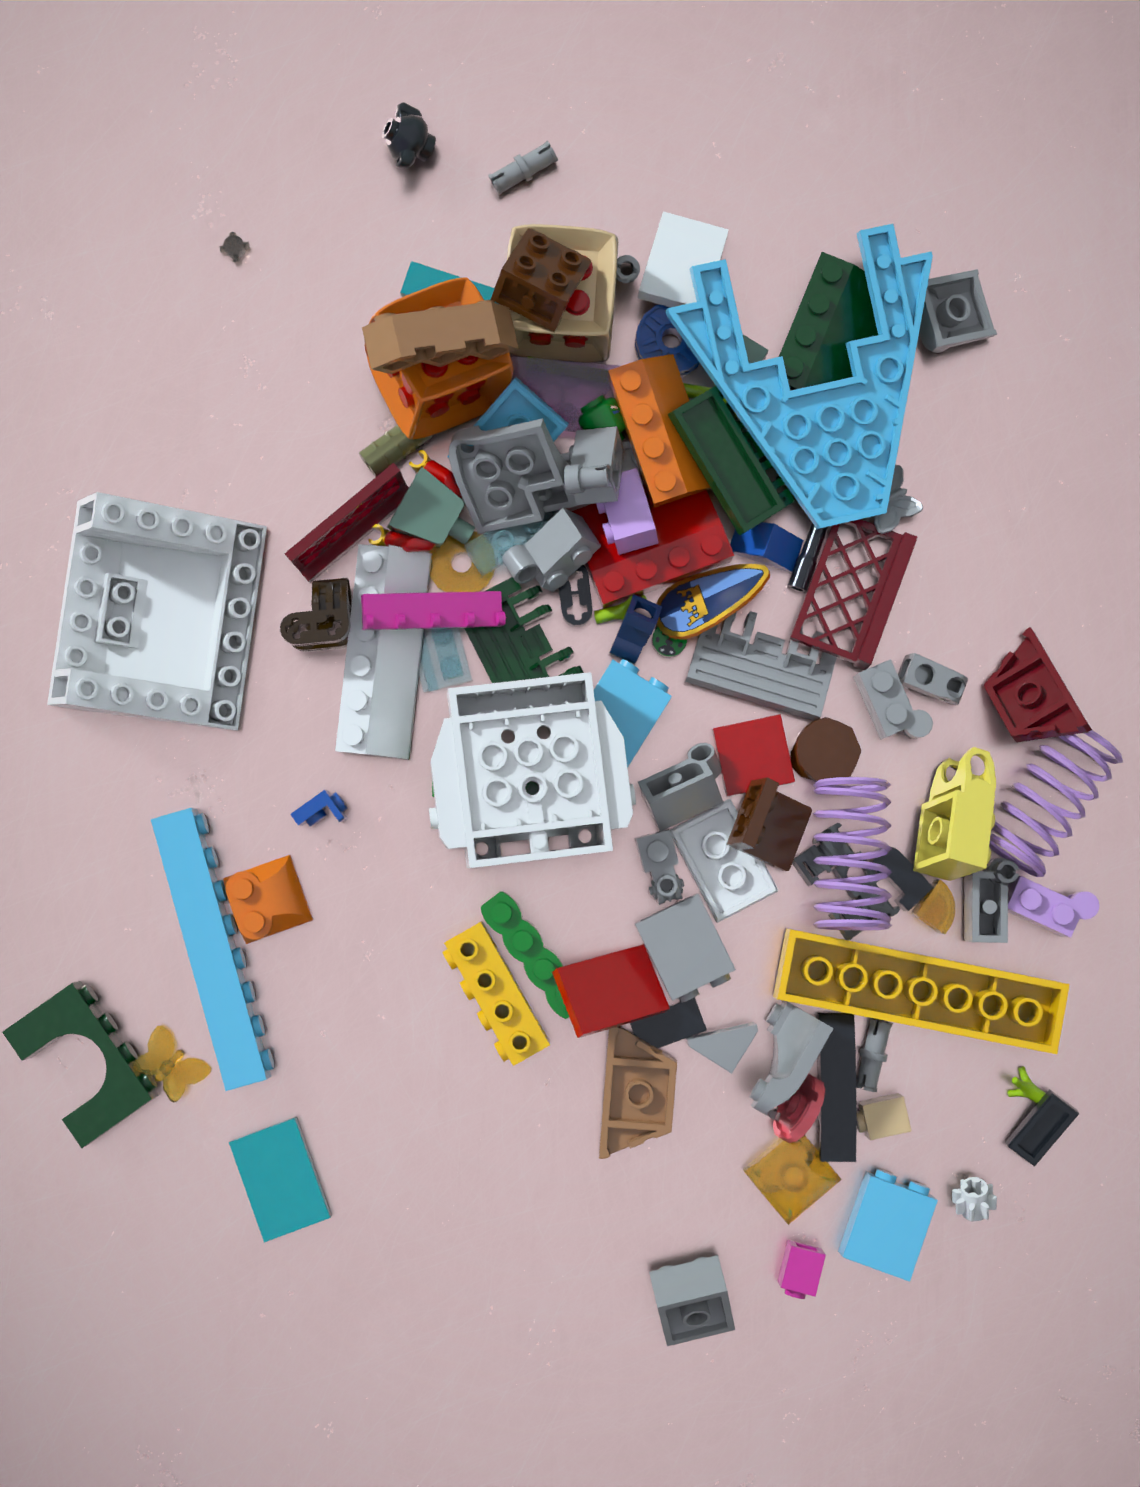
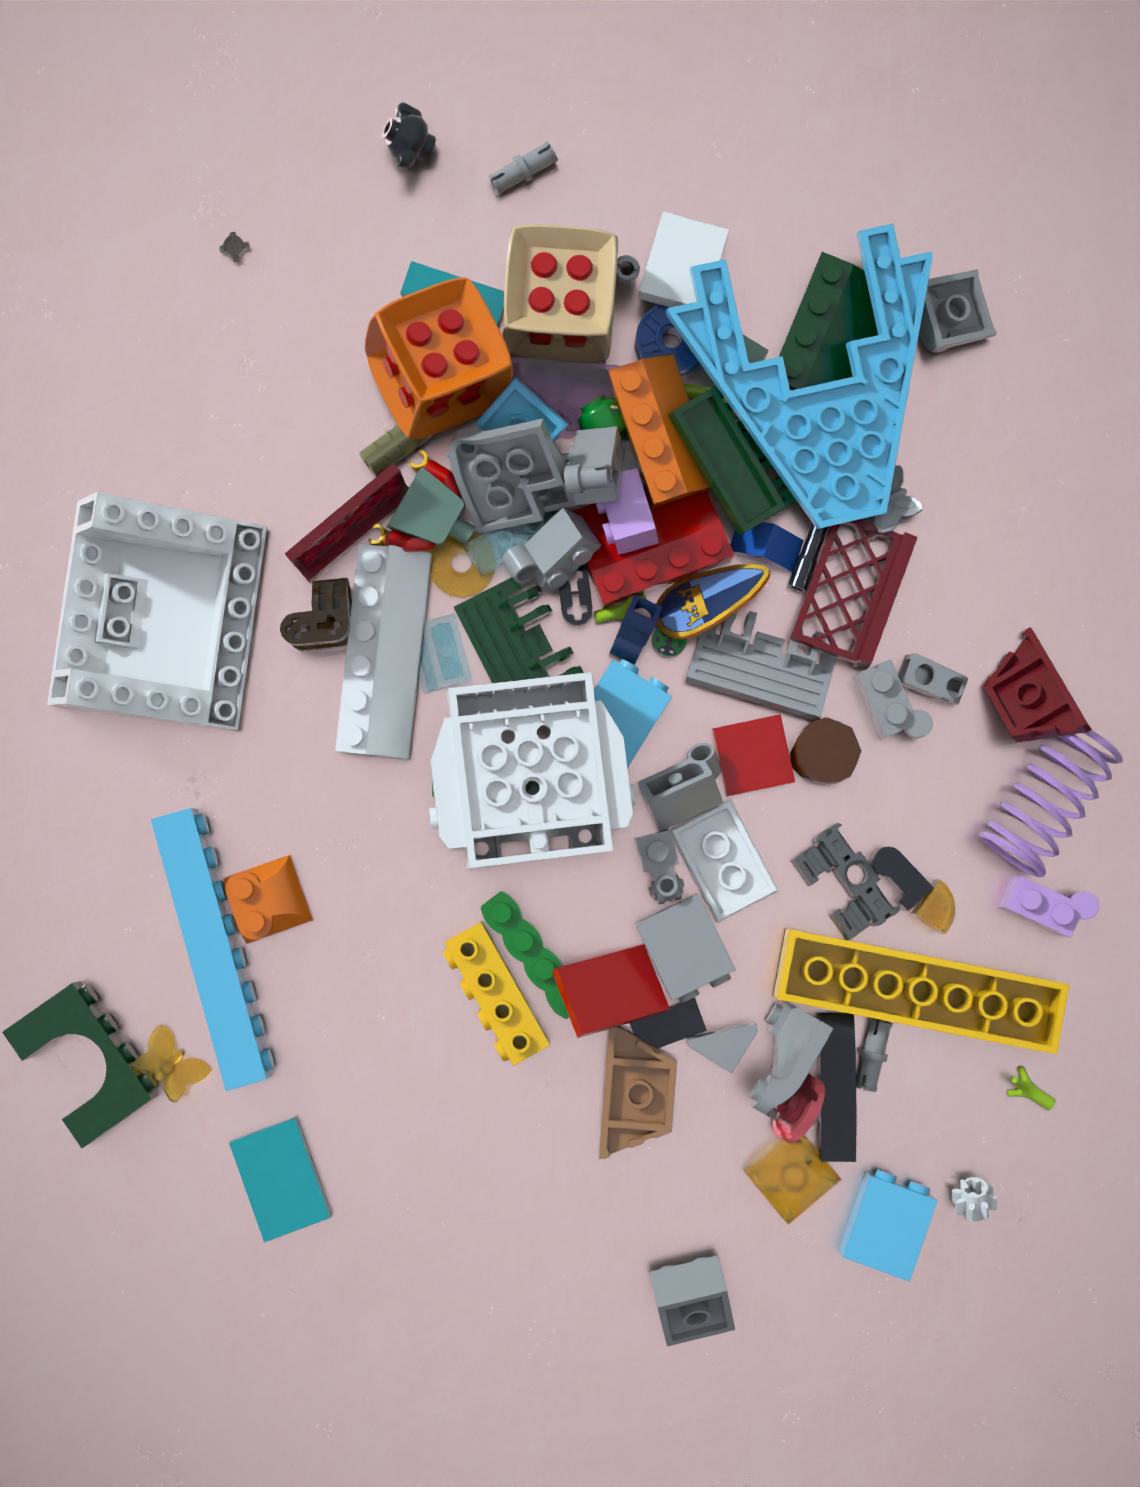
(313, 810): blue bracket -> none
(432, 610): dark pink hinge -> none
(439, 336): medium nougat brick -> none
(540, 279): reddish brown bracket -> none
(769, 824): reddish brown bracket -> none
(801, 1269): dark pink brick -> none
(831, 786): lavender piece -> none
(883, 1116): tan brick -> none
(957, 820): light yellow brick -> none
(988, 902): light grey hinge -> none
(1042, 1127): black tile -> none

